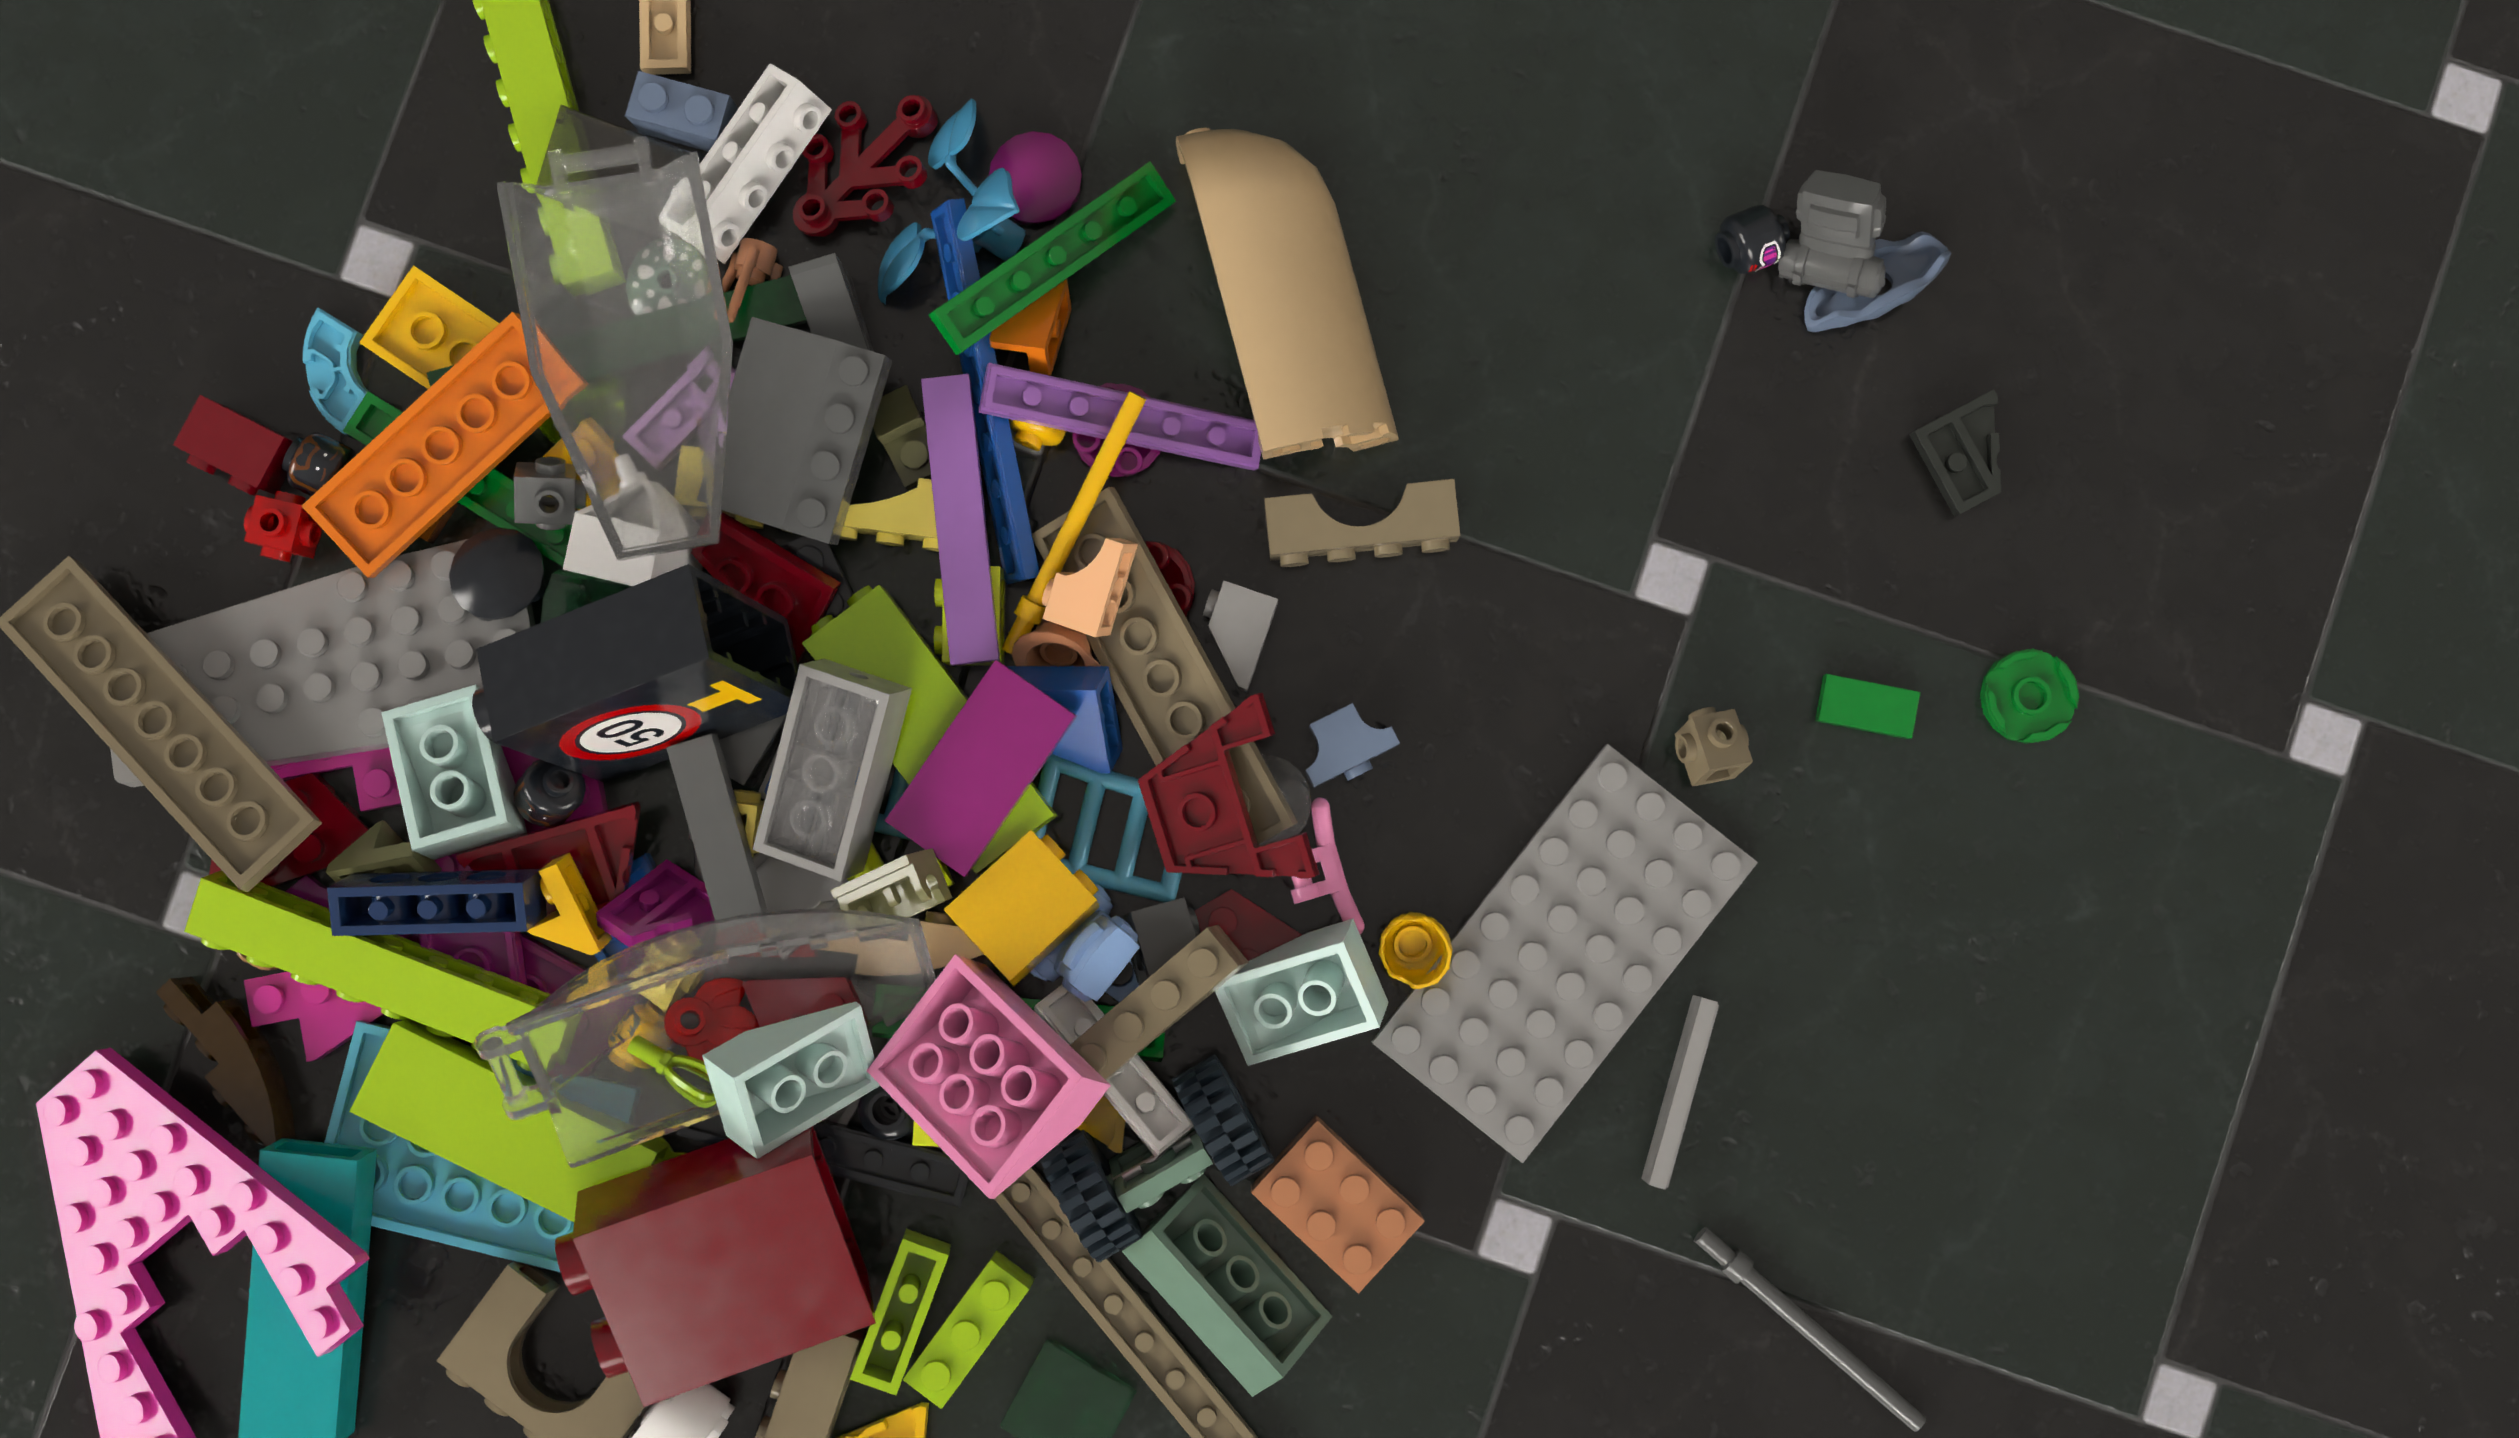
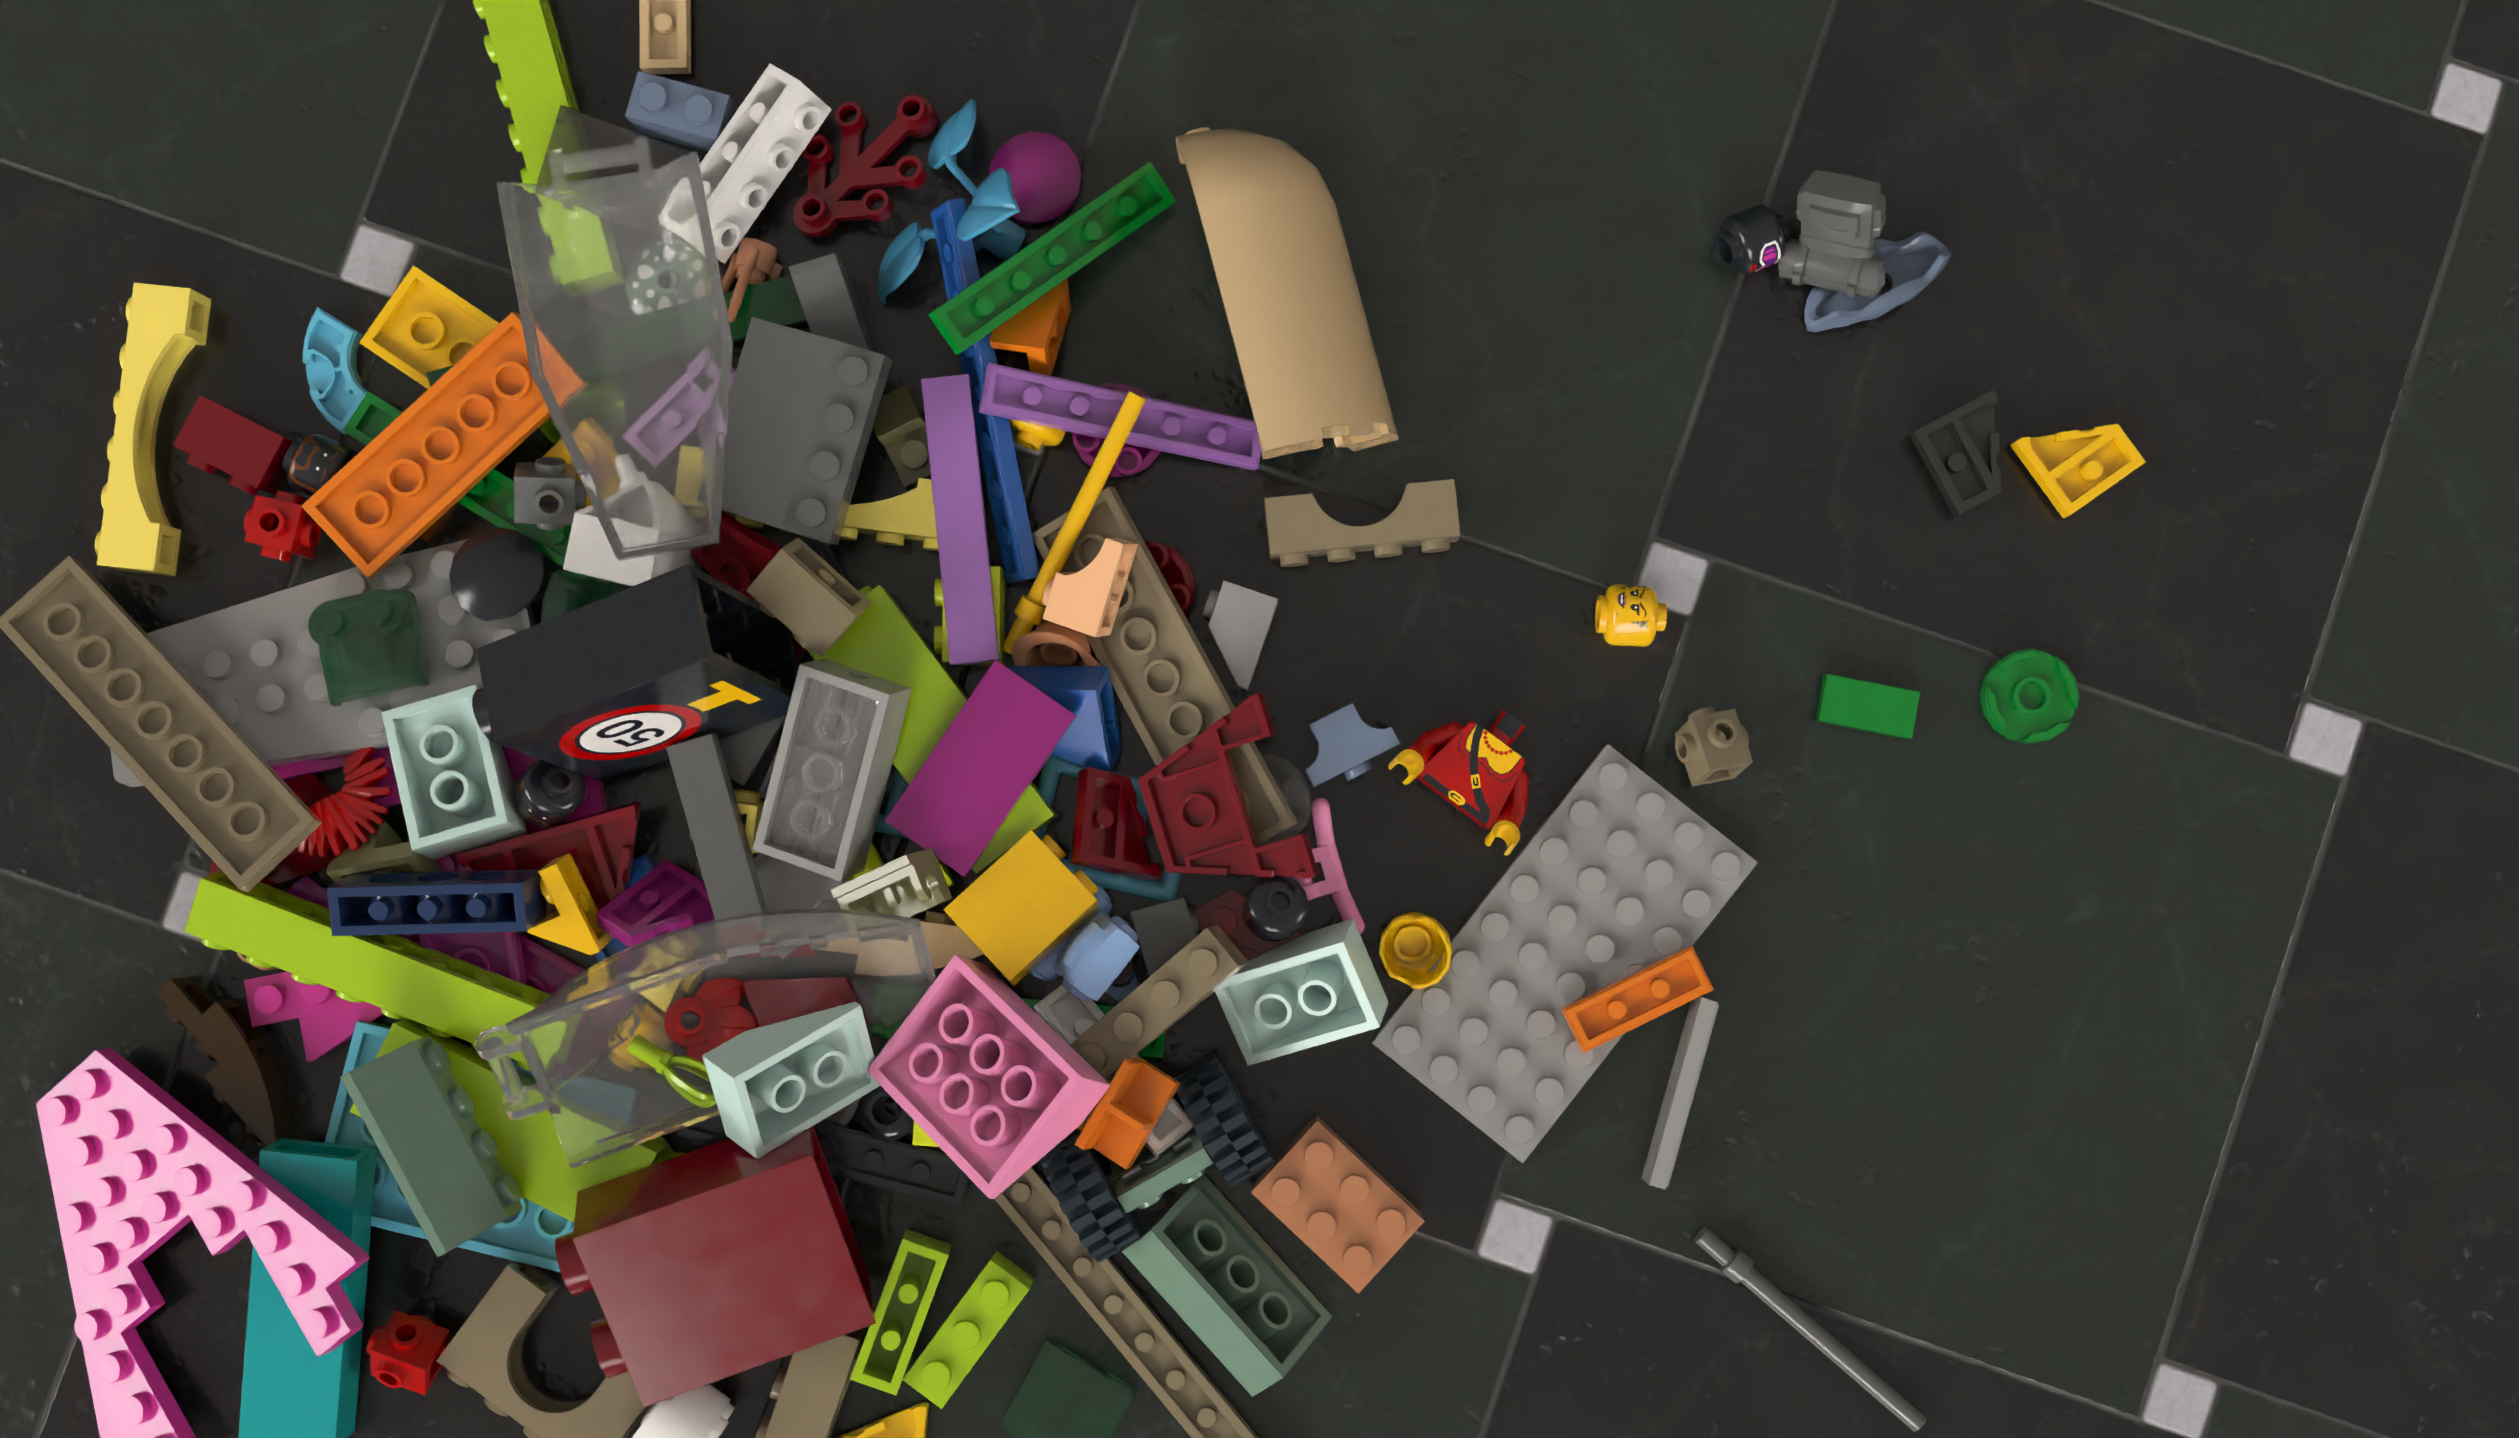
(160, 334): none -> light yellow arch
(352, 809): none -> red hair
(369, 644): none -> clear green slope
(407, 1352): none -> red brick
(433, 1143): none -> sand green slope
(808, 597): none -> dark tan brick
(1110, 827): none -> dark red wing
(1128, 1111): none -> orange panel
(1275, 908): none -> black head
(1474, 773): none -> torso
(1629, 615): none -> yellow head
(1637, 998): none -> orange tile
(2078, 464): none -> yellow wing

